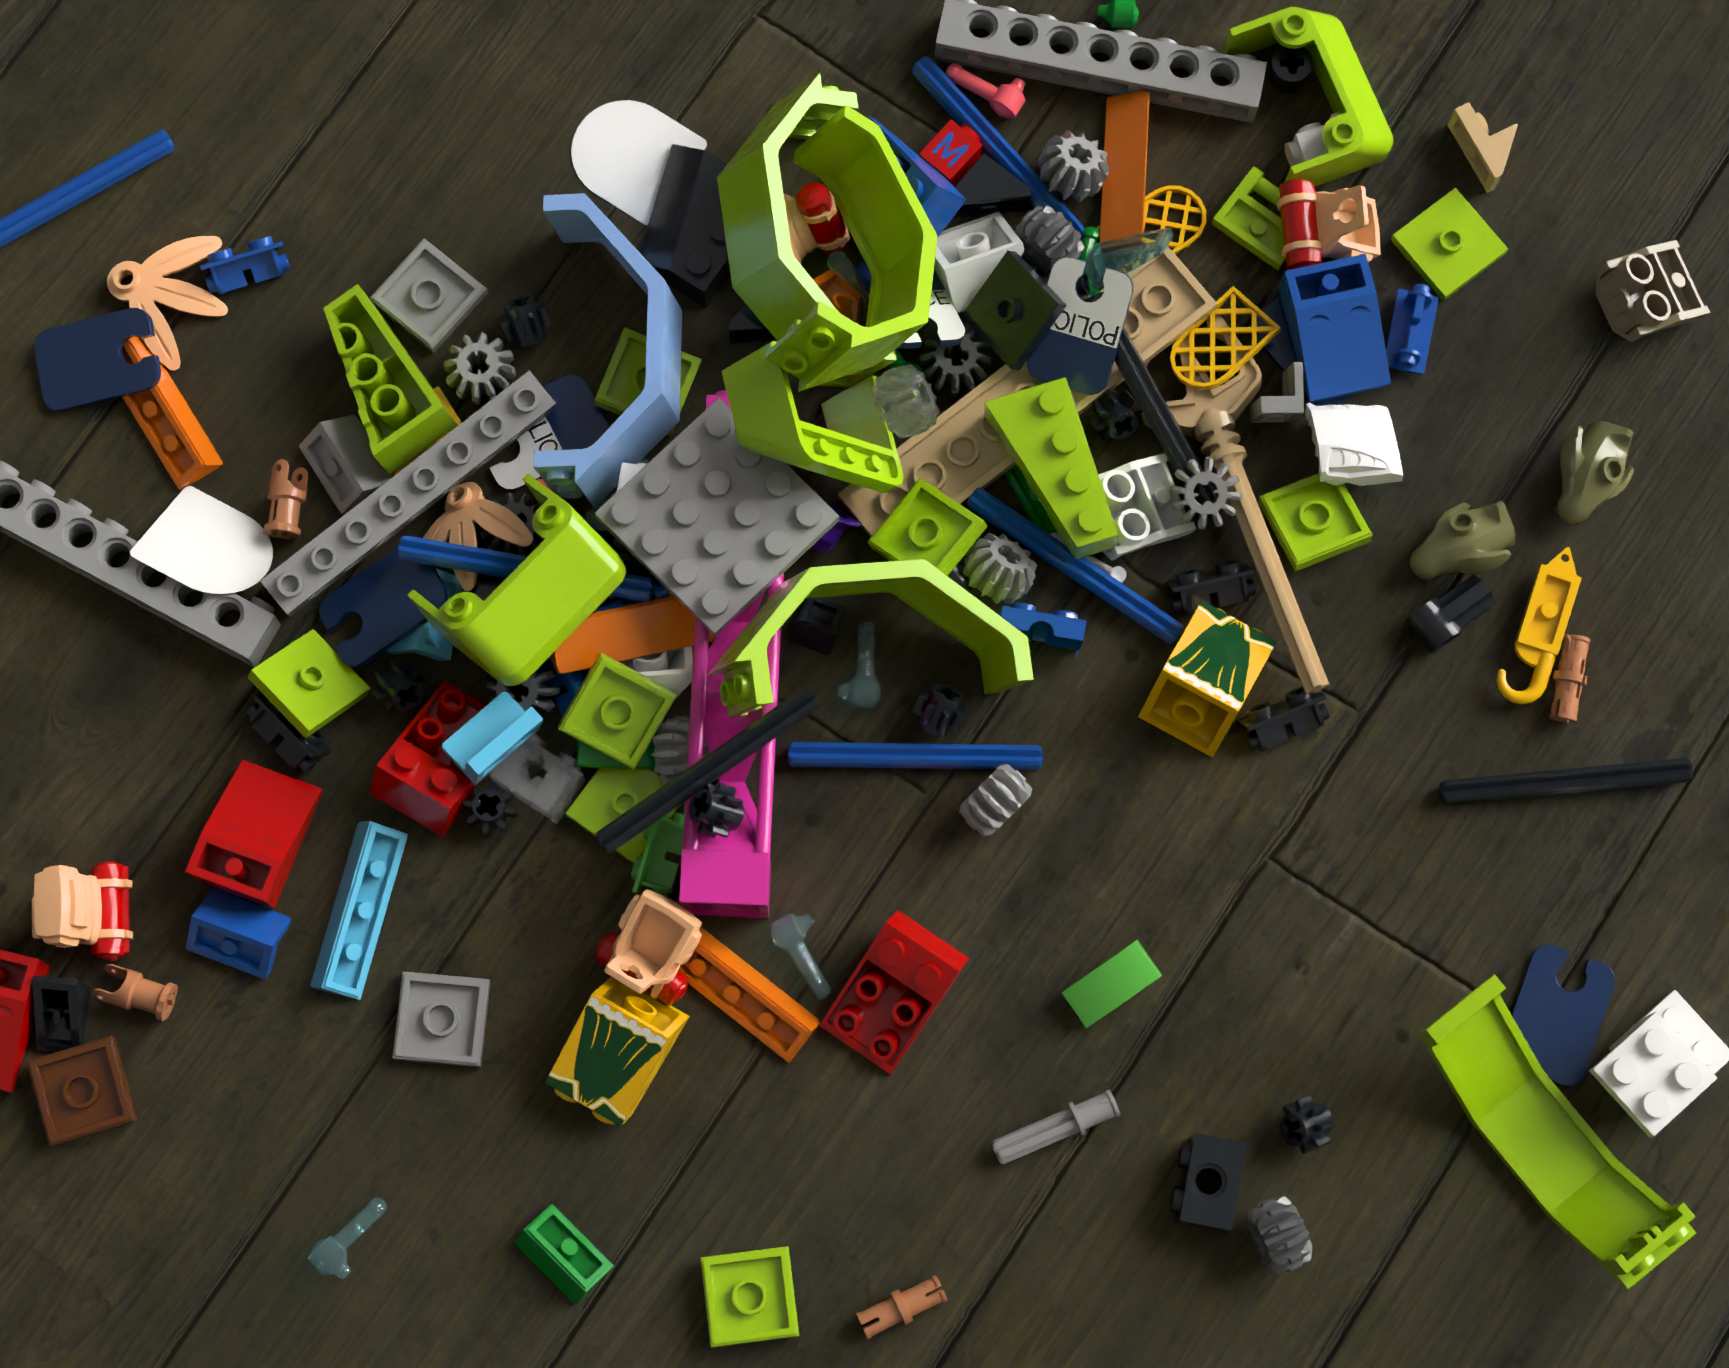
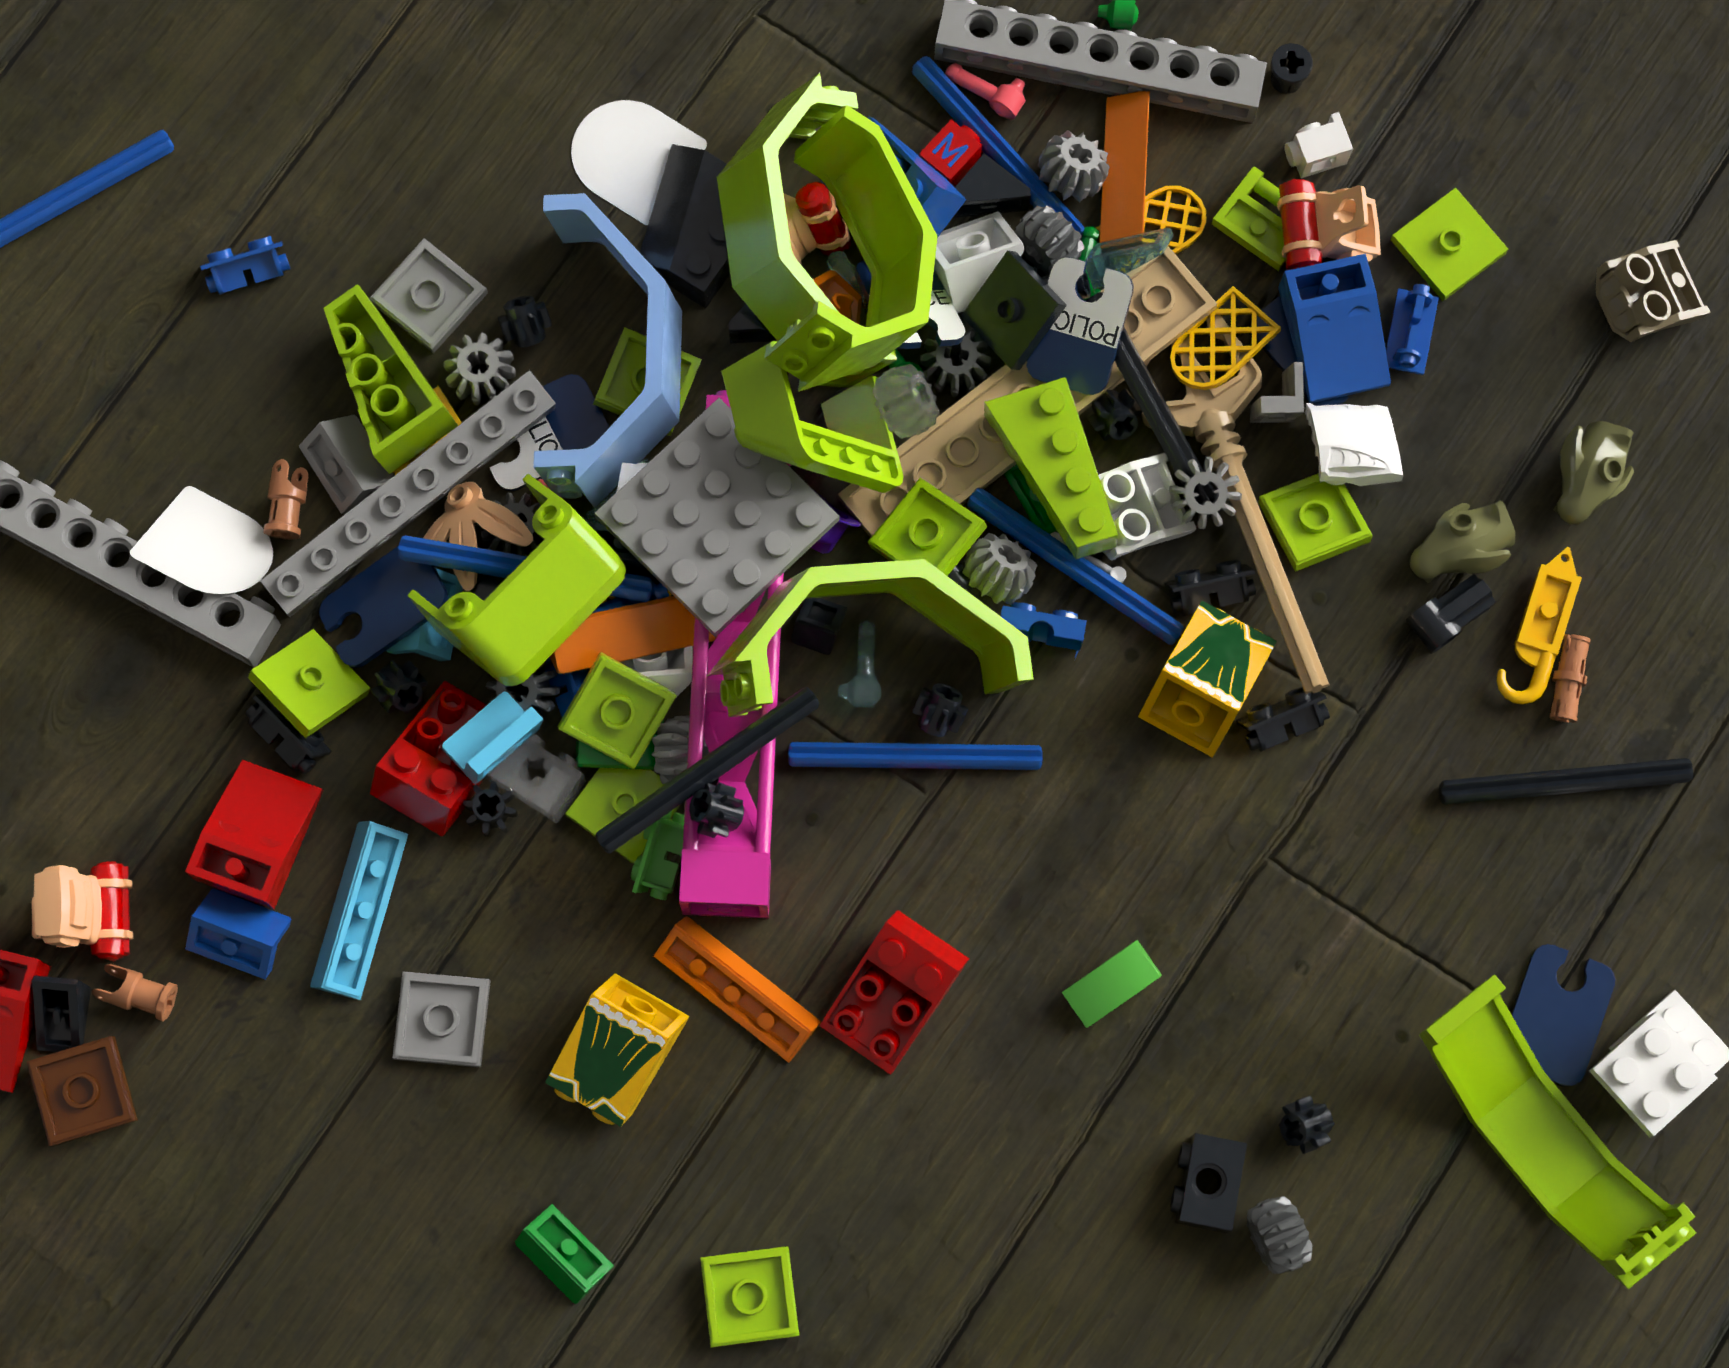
(85, 361): dark blue piece -> none
(151, 287): light nougat plant -> none
(170, 424): orange slope -> none
(331, 1254): clear light blue piece -> none
(651, 946): light nougat piece -> none
(790, 934): clear light blue piece -> none
(901, 1306): nougat pin -> none
(995, 800): light grey gear -> none
(1056, 1127): light grey axle -> none
(1360, 132): lime windscreen -> none
(1484, 152): tan slope -> none

